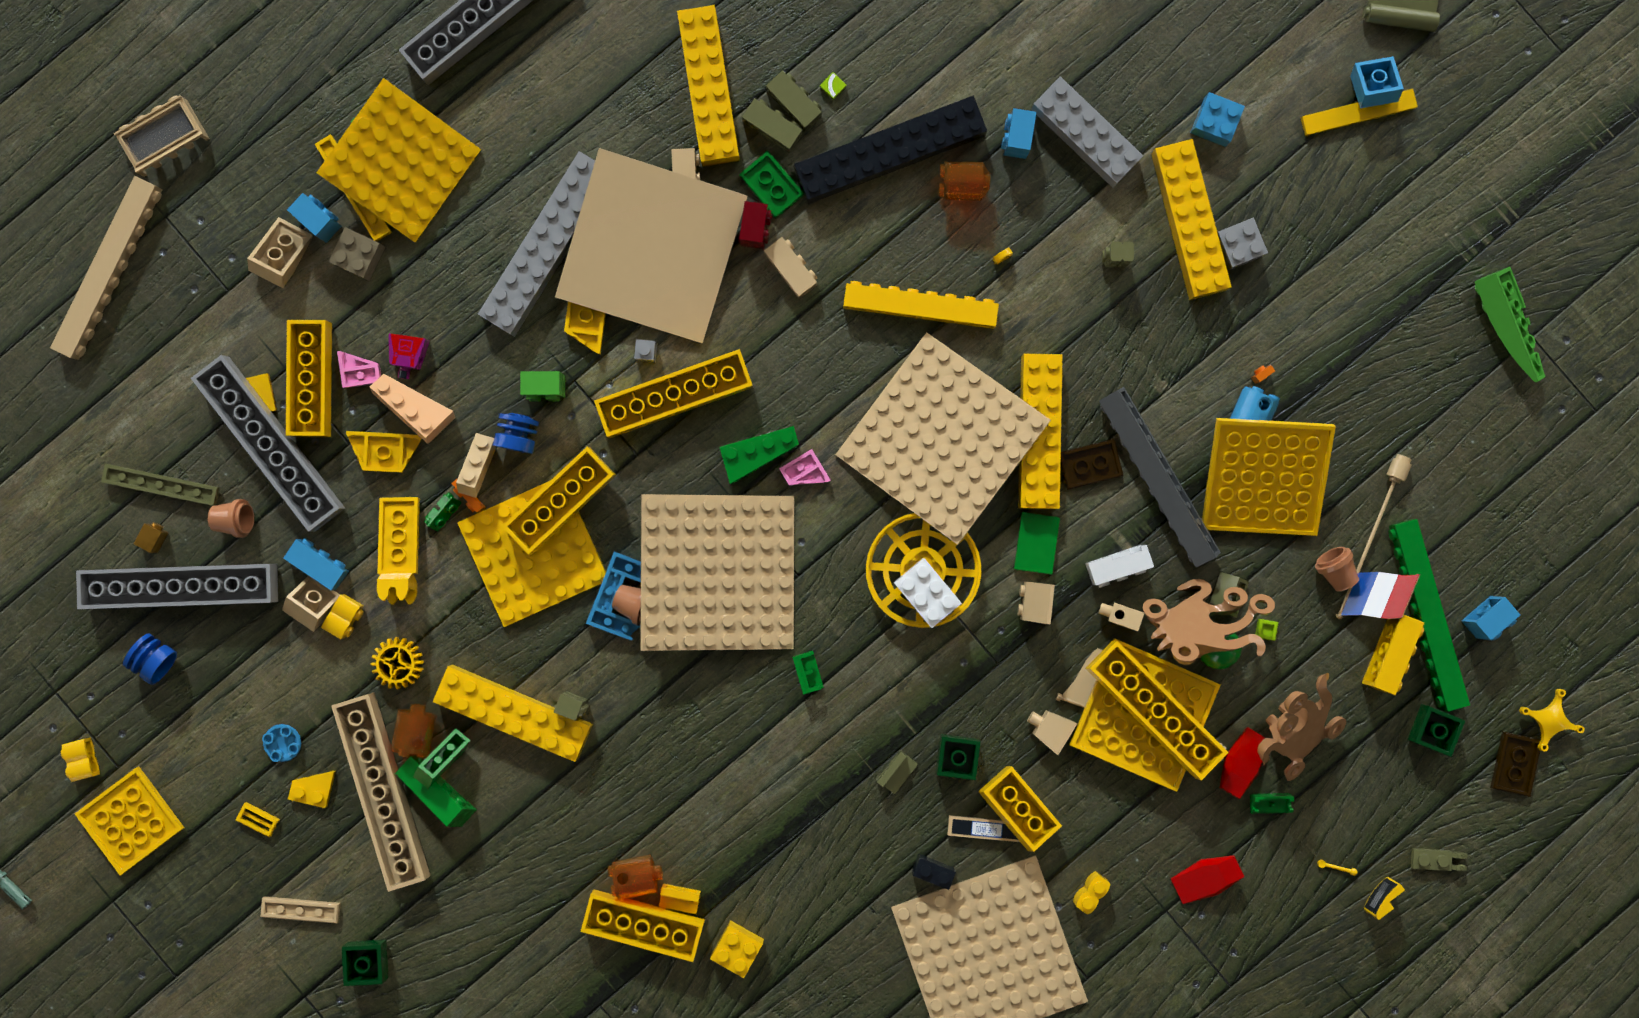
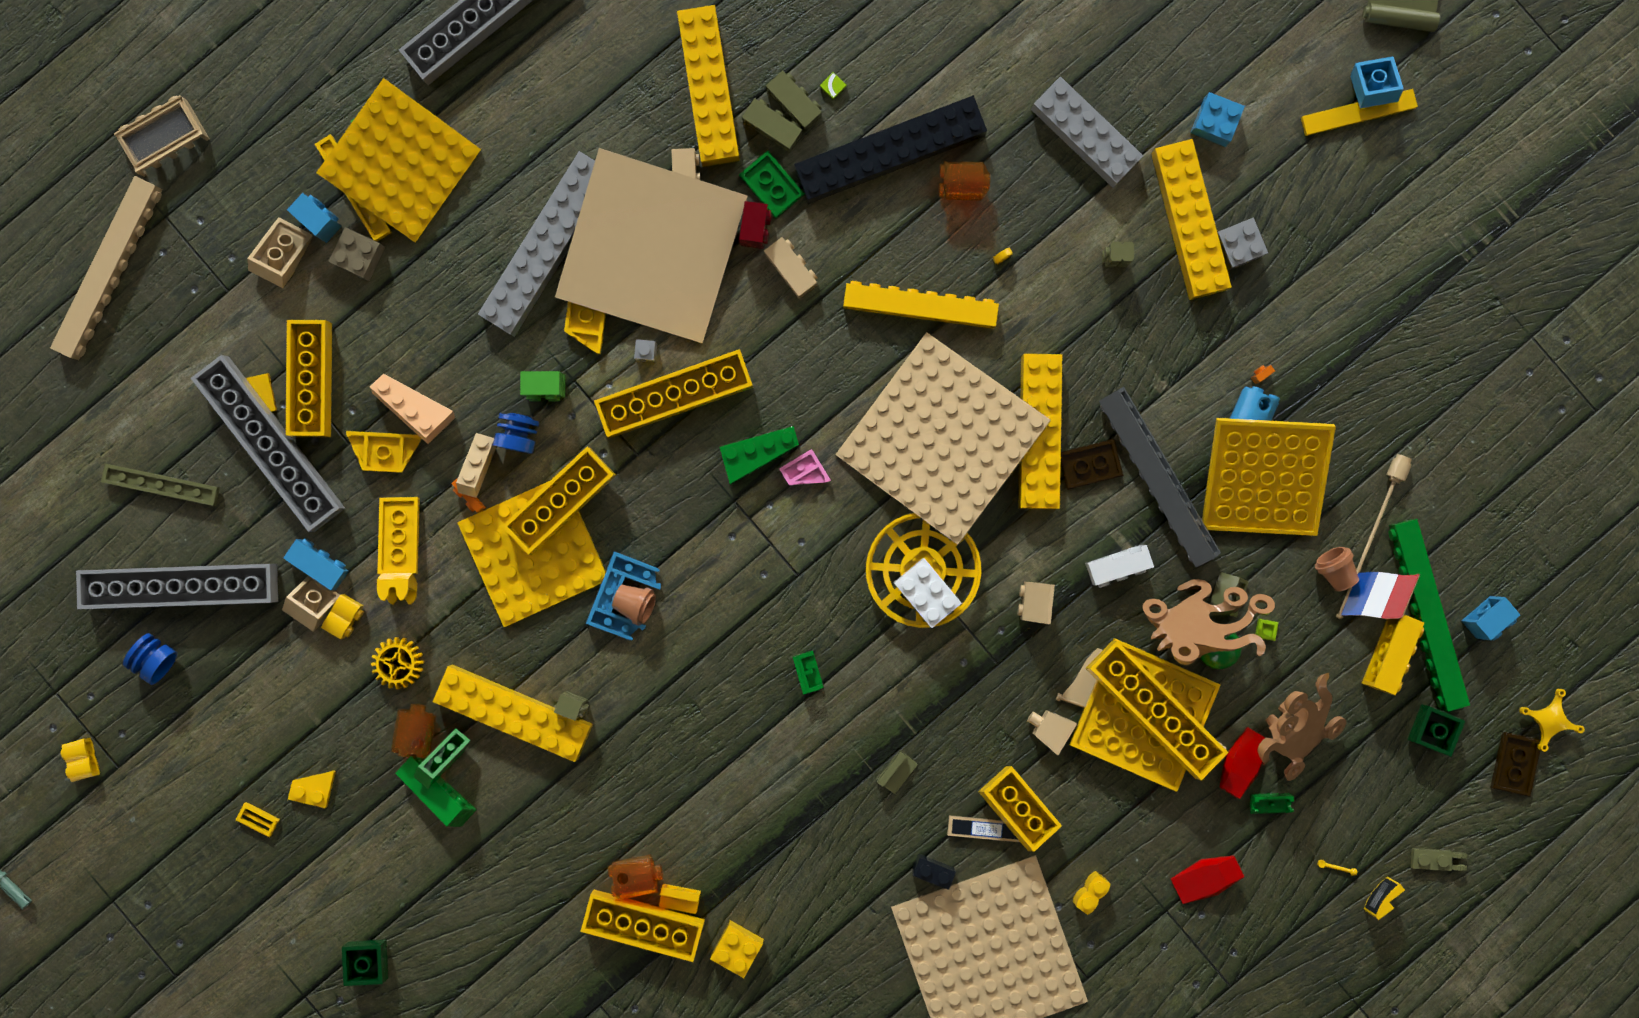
(129, 820): yellow plate -> none
(151, 537): pearl gold brick -> none
(232, 518): nougat piece -> none
(281, 743): dark azure dish -> none
(300, 909): tan tile -> none
(357, 371): bright pink wing -> none
(381, 791): tan brick -> none
(407, 353): torso -> none
(448, 506): green hinge -> none
(717, 572): tan baseplate -> none
(958, 757): dark green brick -> none
(1019, 133): dark azure brick -> none
(1036, 543): green tile -> none
(1132, 618): tan torso -> none
(1504, 308): bright green wedge -> none

